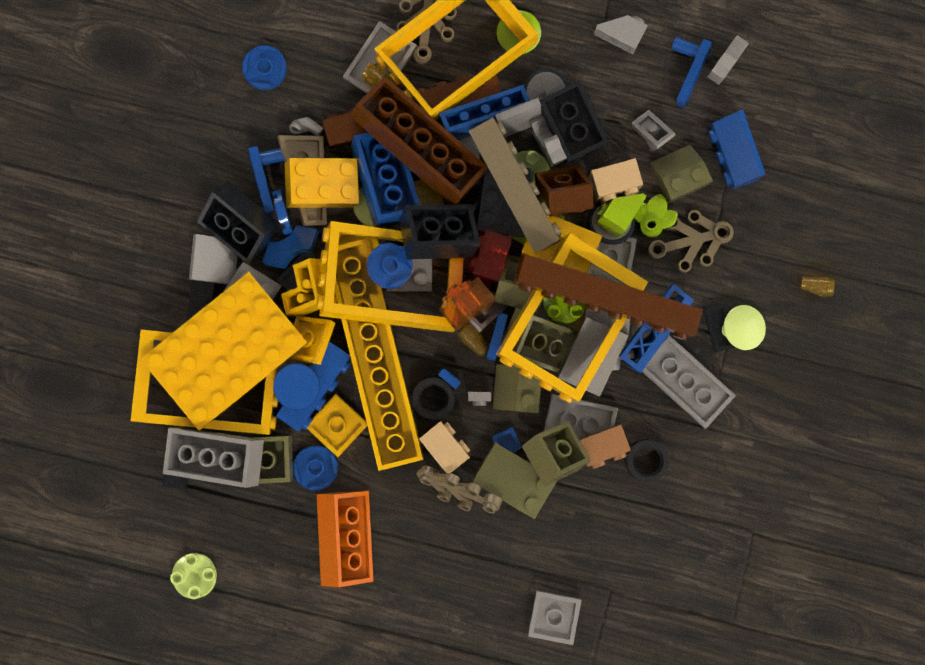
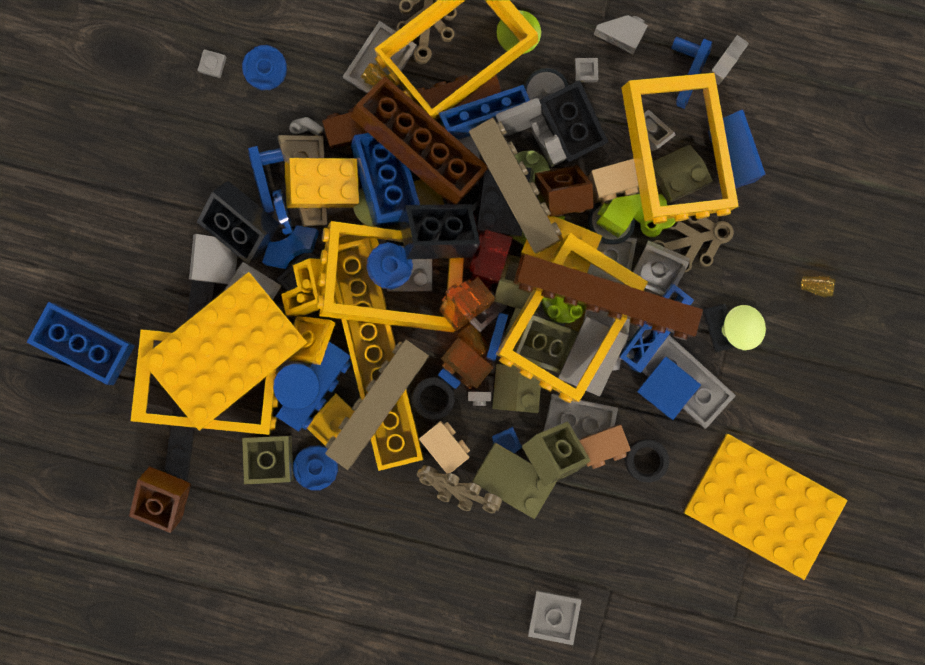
(80, 343): none -> blue brick
(159, 499): none -> reddish brown brick
(194, 575): yellowish green dish -> none
(212, 63): none -> light grey plate
(213, 457): light grey brick -> none
(344, 538): orange slope -> none
(376, 405): none -> dark tan brick
(467, 363): none -> clear orange brick
(586, 69): none -> light grey plate
(642, 155): none -> yellow window
(660, 267): none -> light grey plate
(668, 388): none -> blue tile
(765, 506): none -> yellow plate

